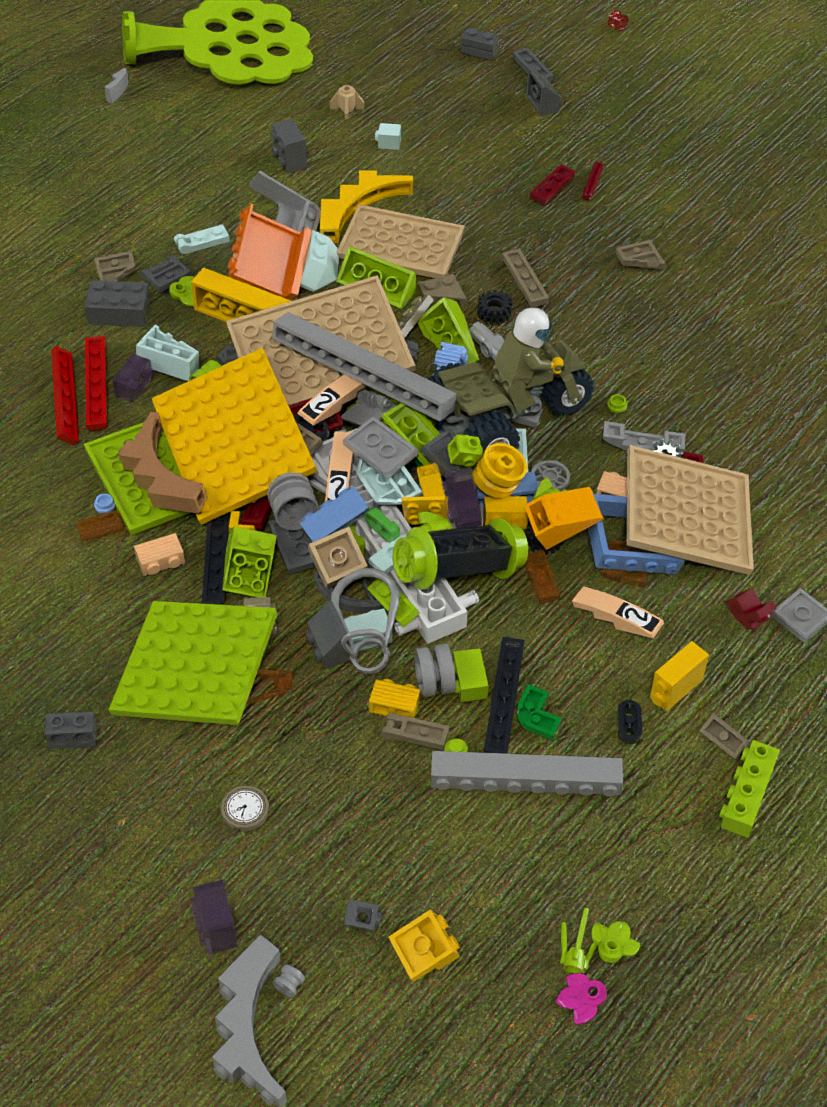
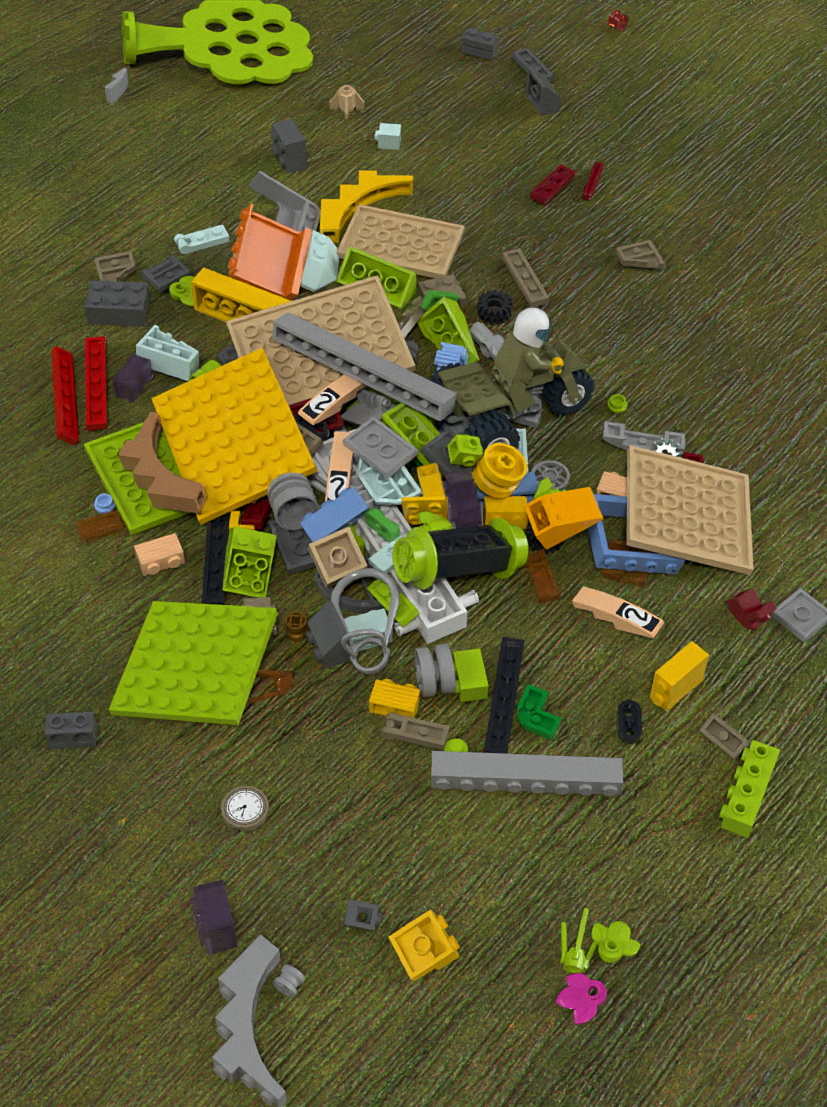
(296, 626): none -> pearl gold wheel
(434, 296): none -> bright green plate

